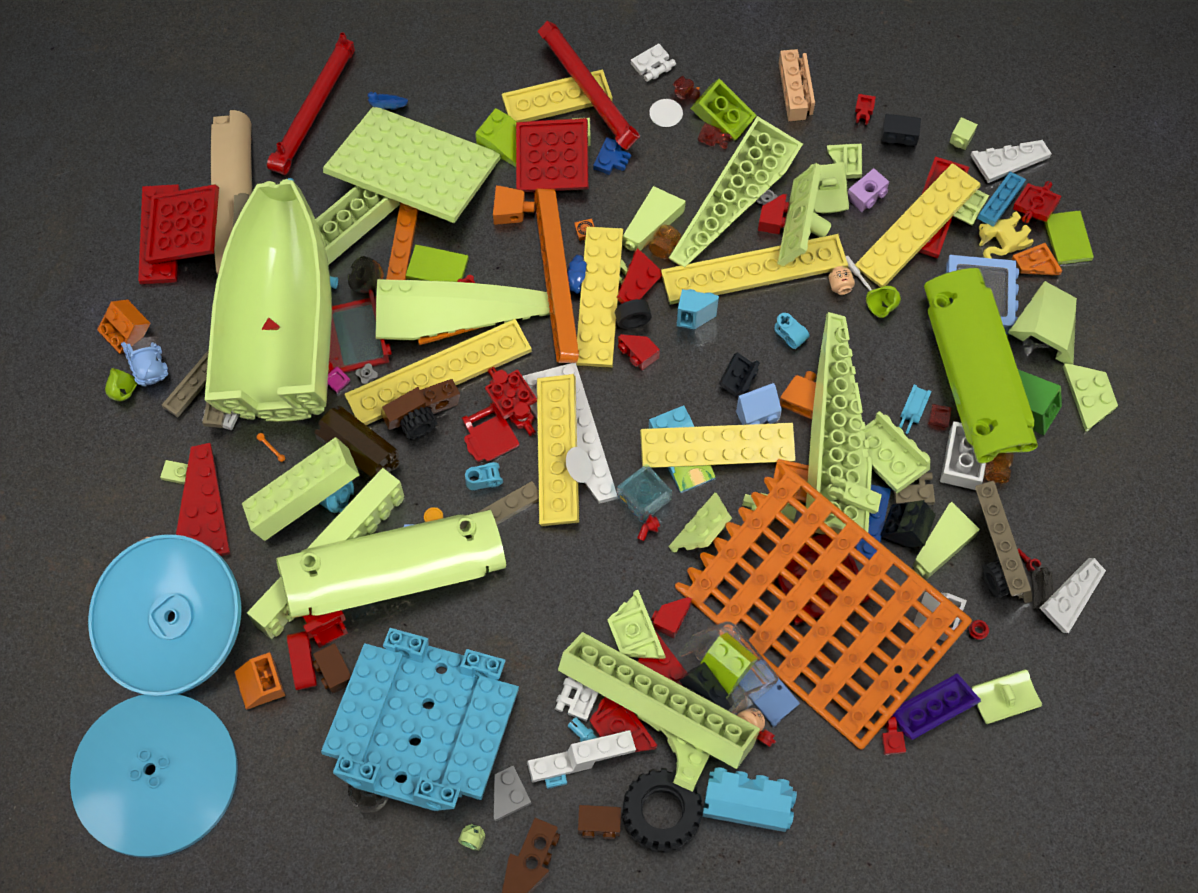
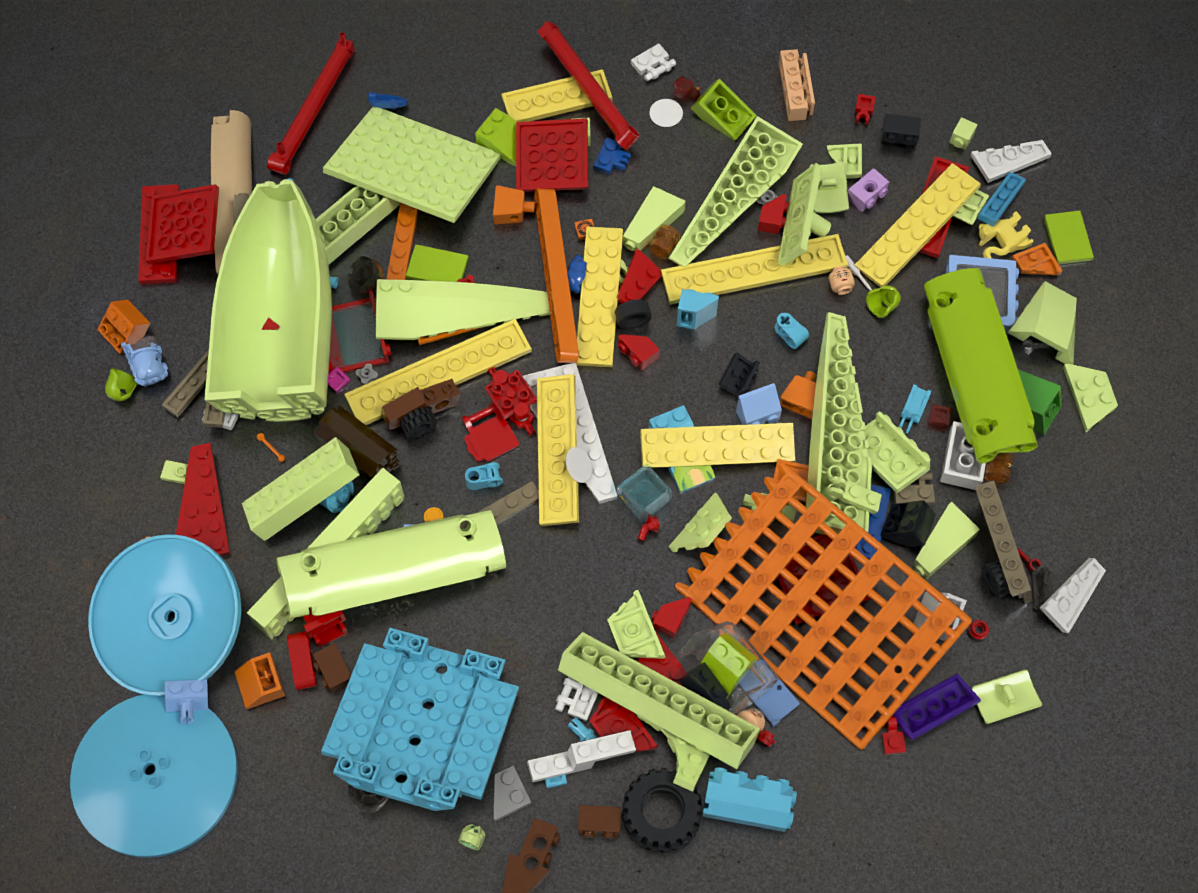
(186, 697): none -> light blue brick
(712, 135): clear red plate -> none
(1037, 202): red plate -> none

